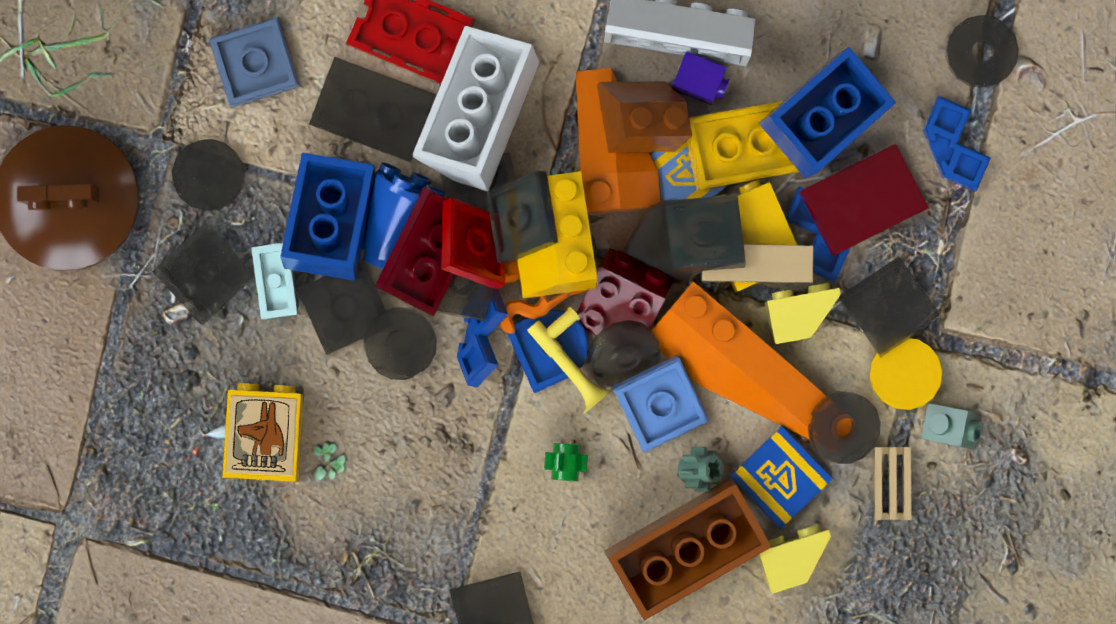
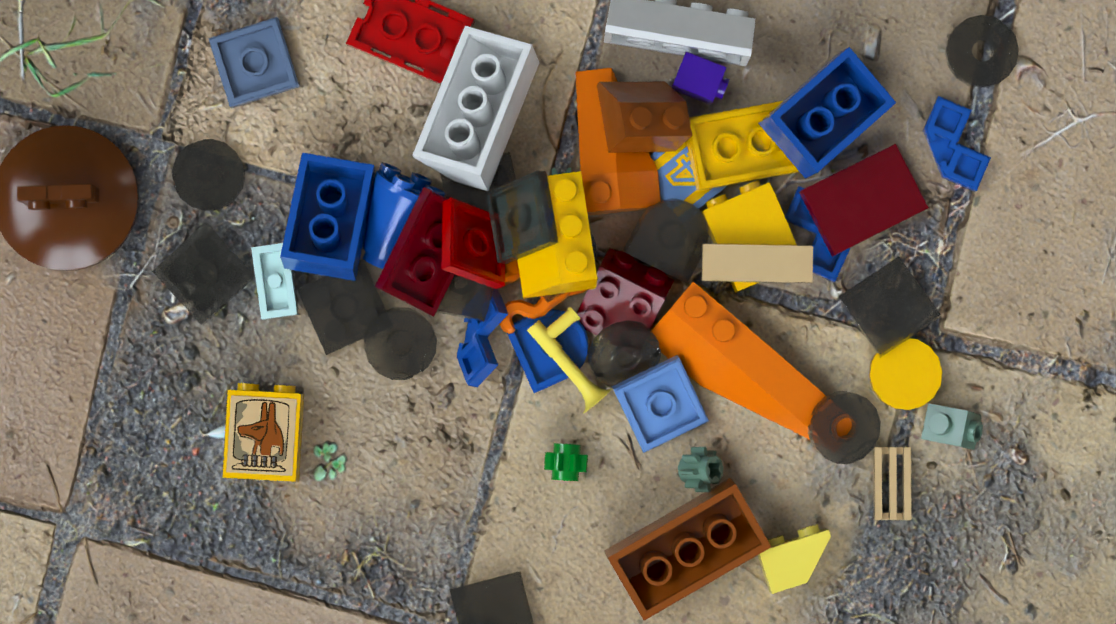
(372, 109): clear smoke tile -> none
(704, 234): clear smoke tile -> none
(780, 477): blue tile -> none
(799, 316): light yellow slope -> none

